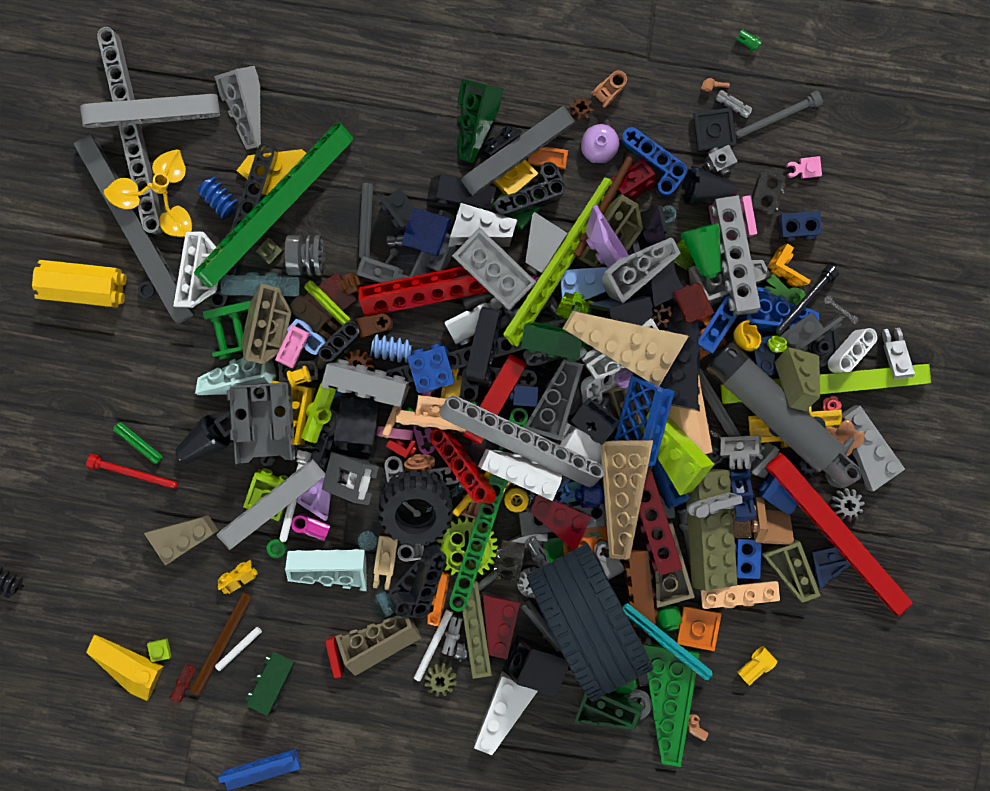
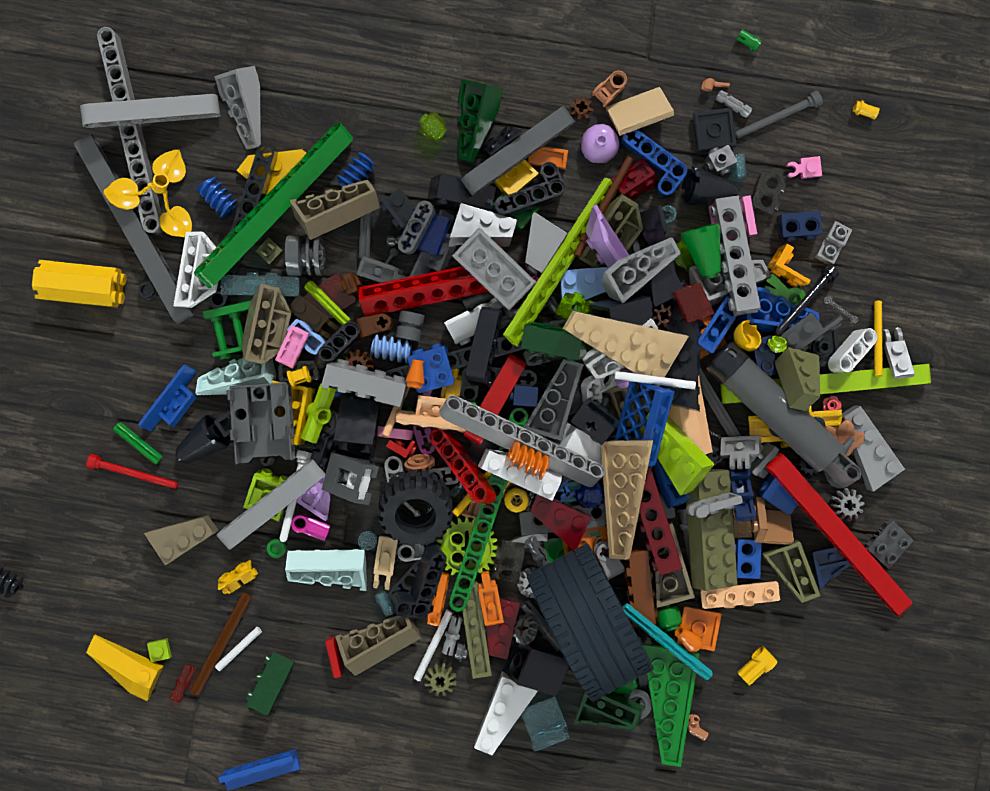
(172, 402): none -> blue bracket
(335, 208): none -> dark tan wedge
(357, 170): none -> blue piece
(408, 229): none -> dark grey beam
(410, 326): none -> dark grey wheel
(415, 376): none -> orange cone
(432, 126): none -> clear neon green head
(490, 600): none -> orange hinge
(526, 636): none -> dark grey gear
(527, 458): none -> orange piece
(545, 723): none -> clear light blue bracket
(639, 111): none -> tan tile
(655, 380): none -> white bar
(690, 640): none -> orange cone
(740, 167): none -> clear light blue pin
(833, 243): none -> light grey slope
(865, 109): none -> yellow pin
(878, 364): none -> yellow bar
(889, 543): none -> dark grey hinge

